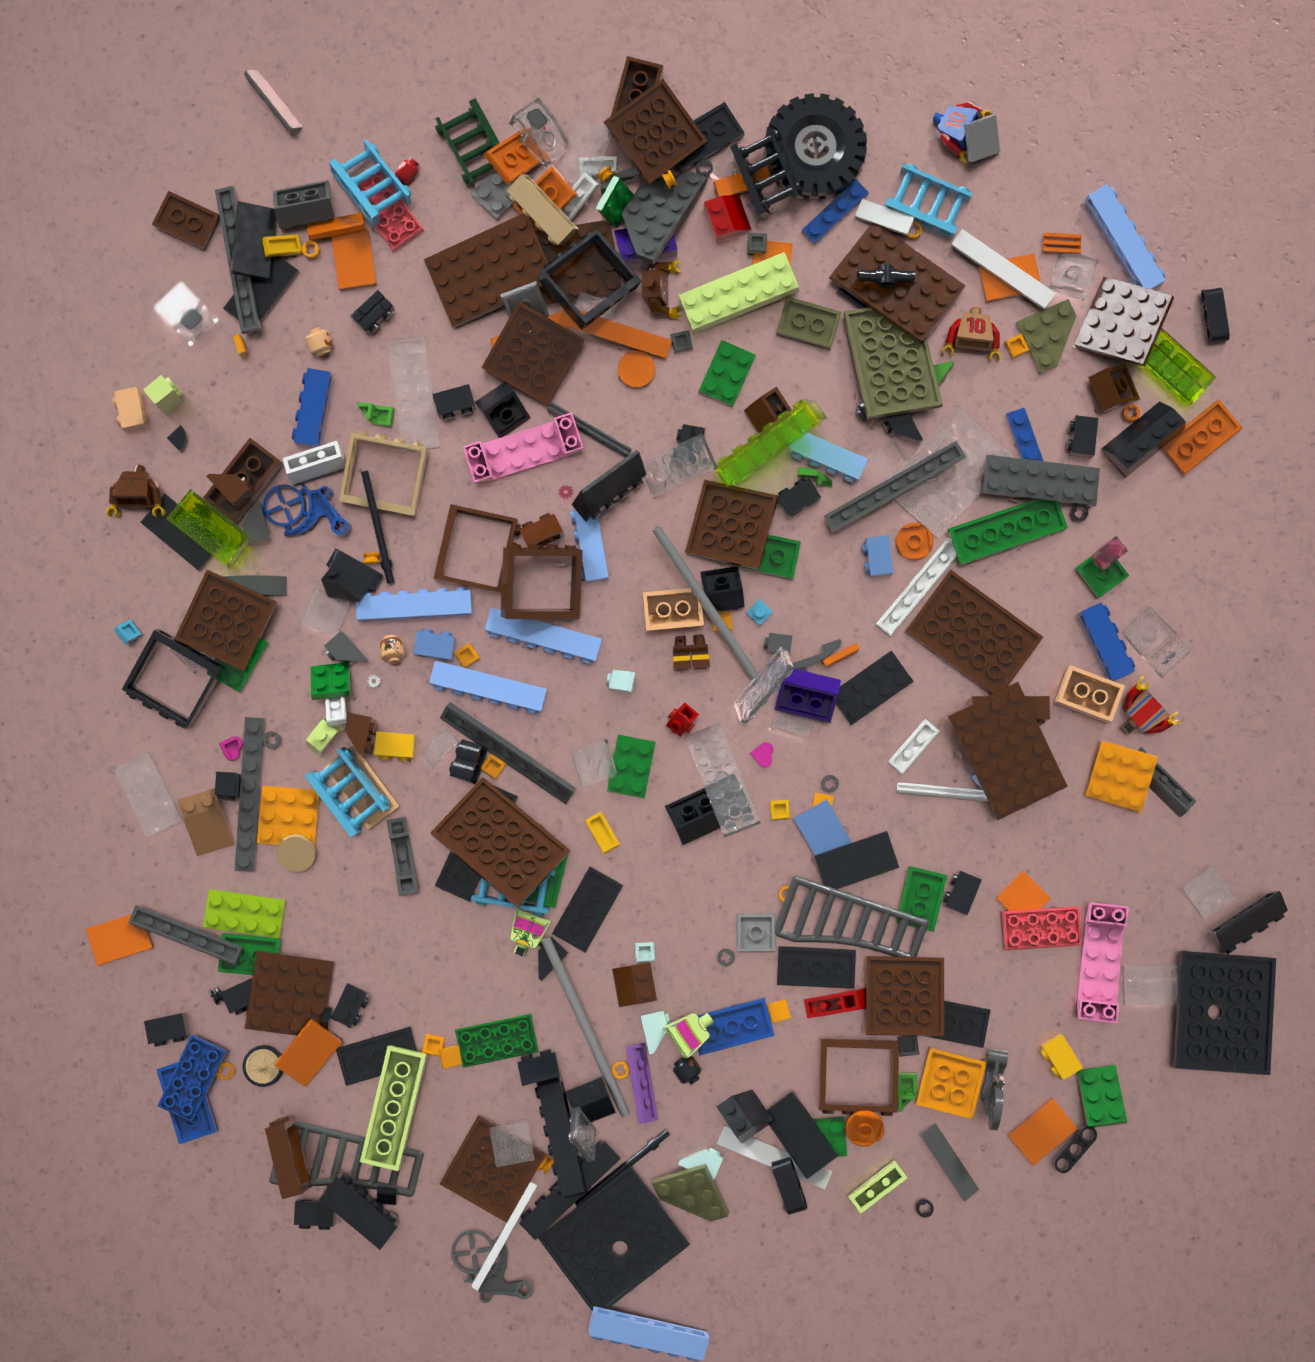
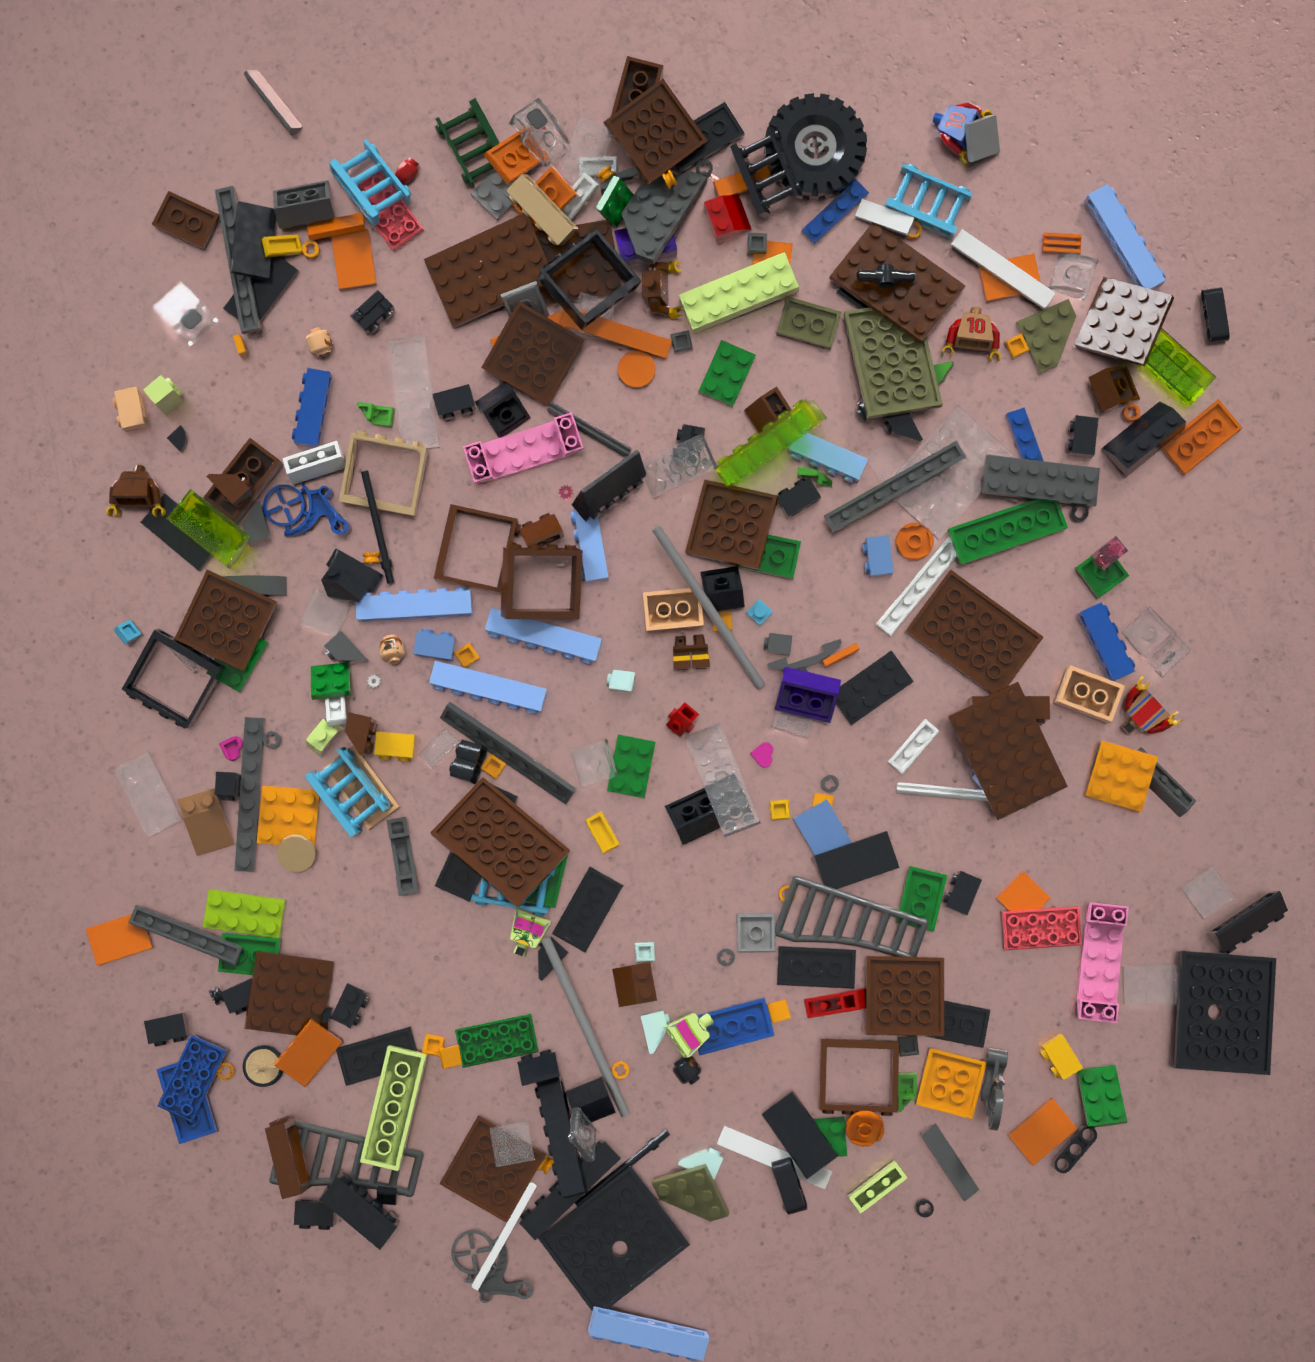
(641, 1083): medium lavender plate -> none
(745, 1114): black slope -> none
(763, 685): clear plate -> none

